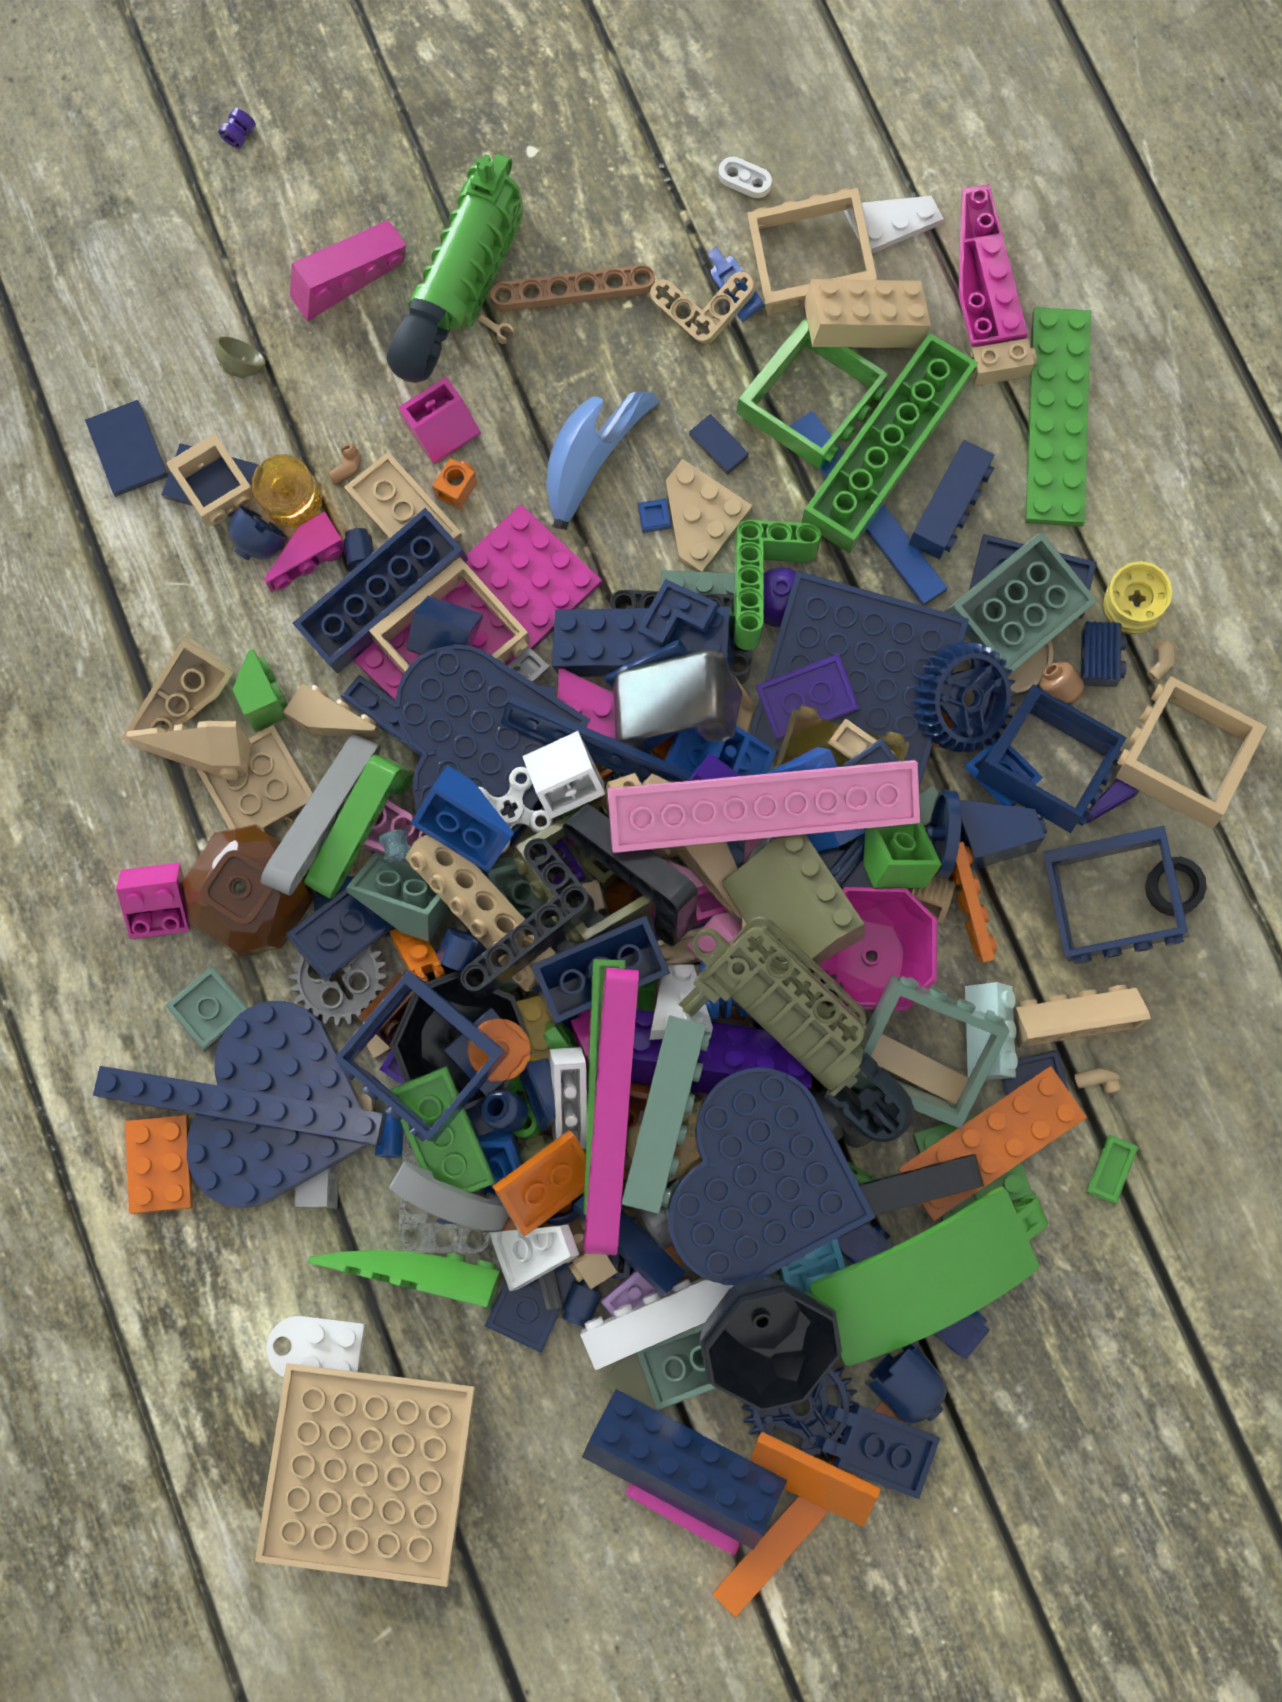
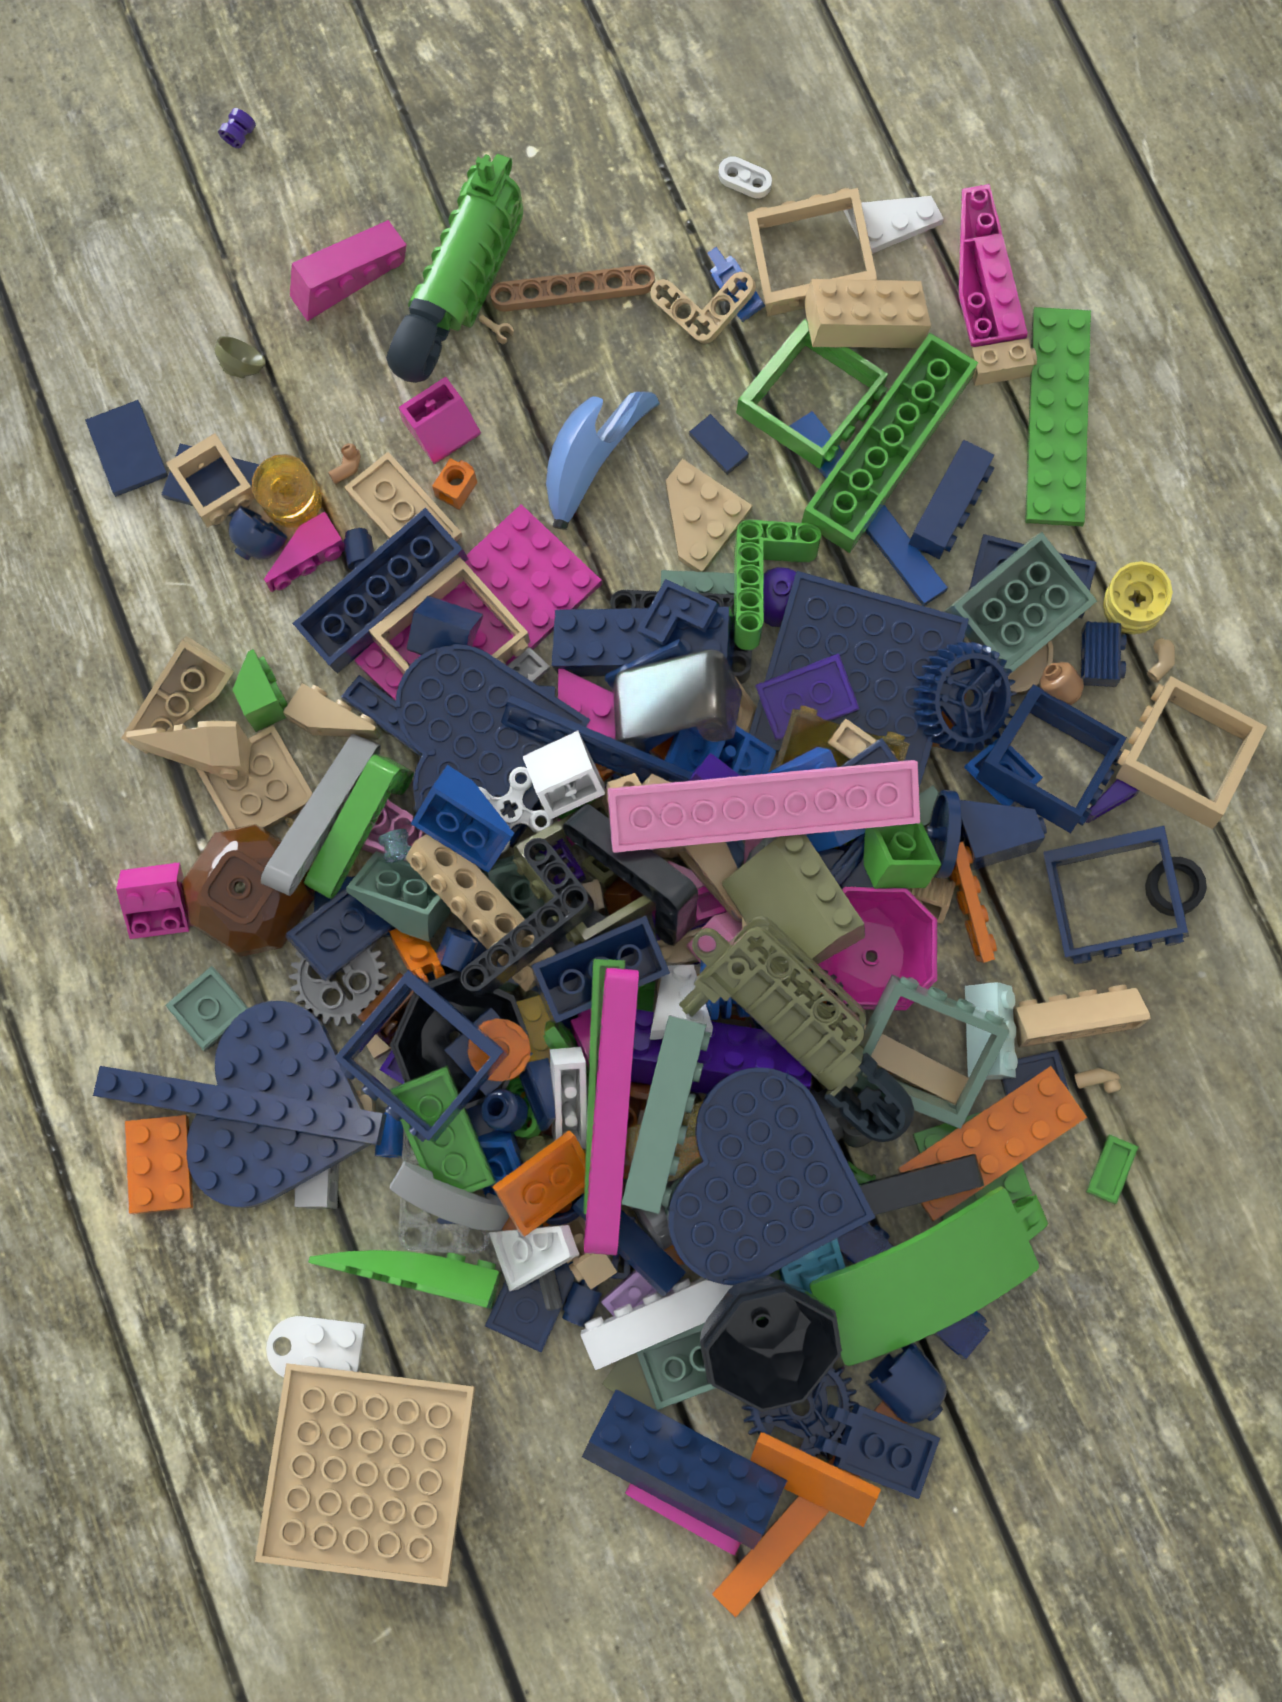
(654, 515): blue tile -> none

